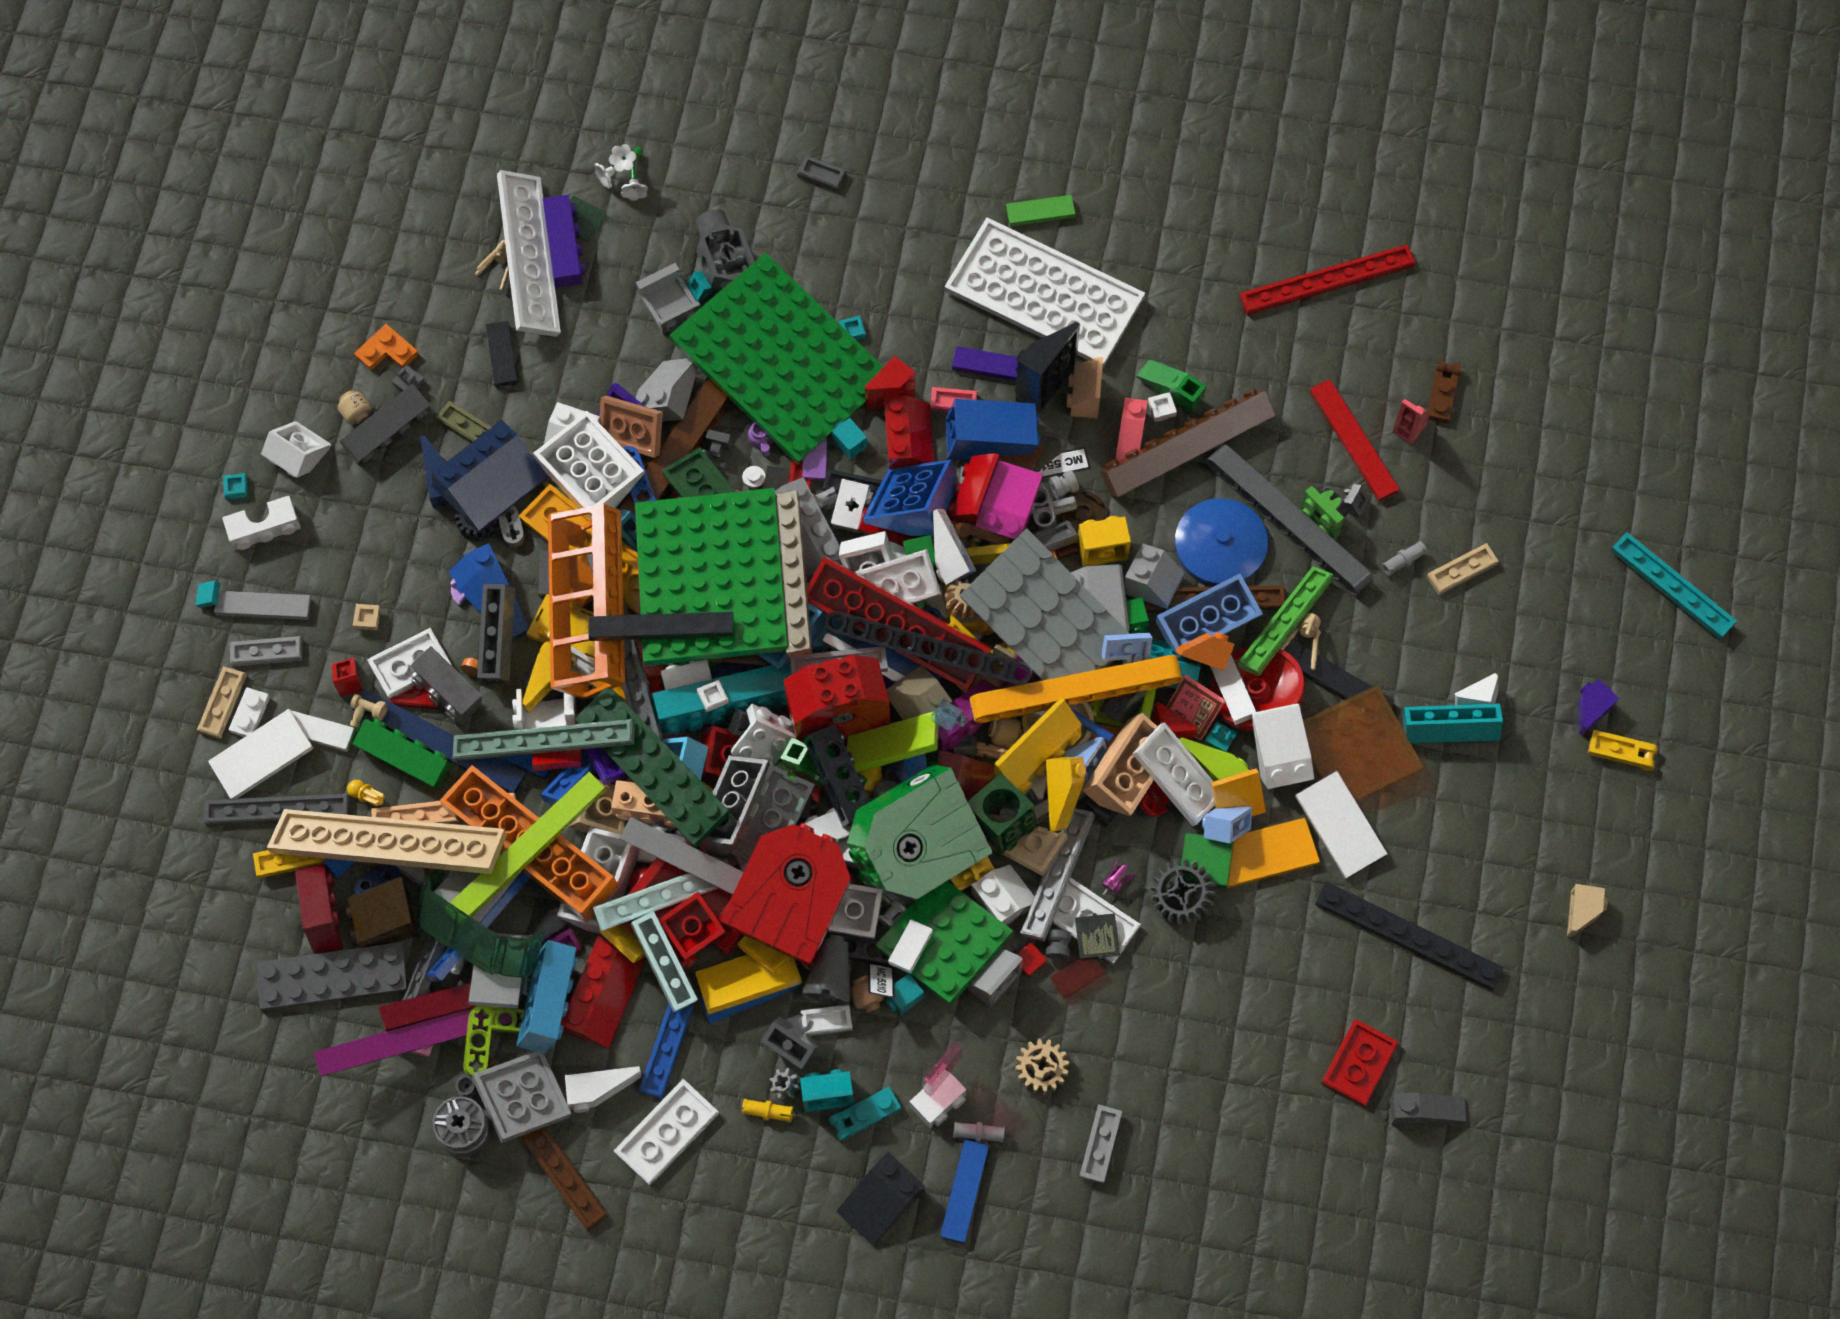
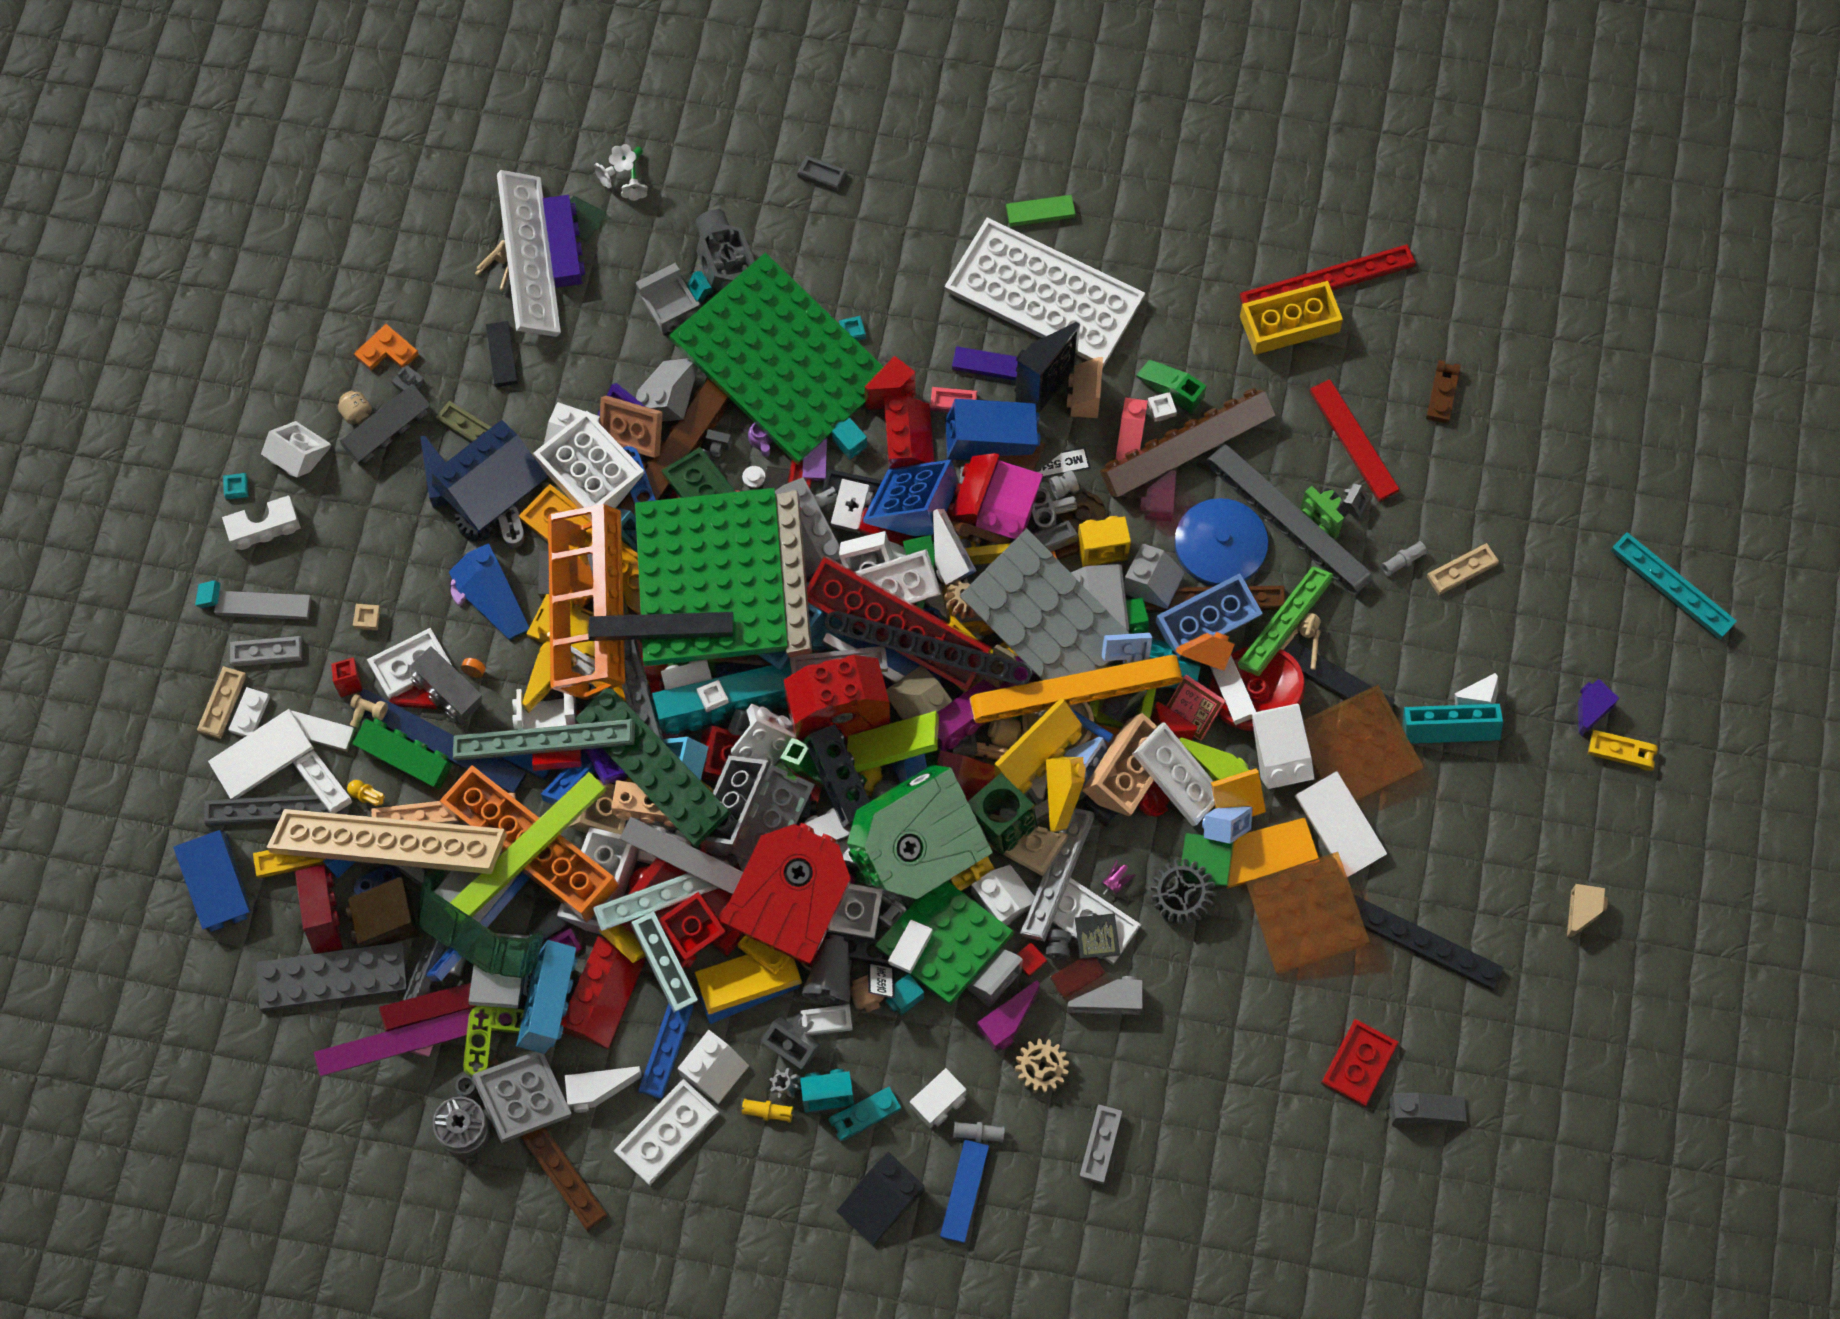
(213, 880): none -> blue slope
(322, 782): none -> white tile
(496, 632): dark grey brick -> none
(712, 1067): none -> white slope
(942, 1068): clear pink tile -> none
(948, 715): clear light blue bracket -> none
(1004, 1022): none -> magenta slope
(1116, 997): none -> light grey slope
(1160, 499): none -> clear pink slope
(1220, 737): teal tile -> none
(1291, 317): none -> yellow brick
(1307, 912): none -> clear orange plate
(1410, 421): coral slope -> none

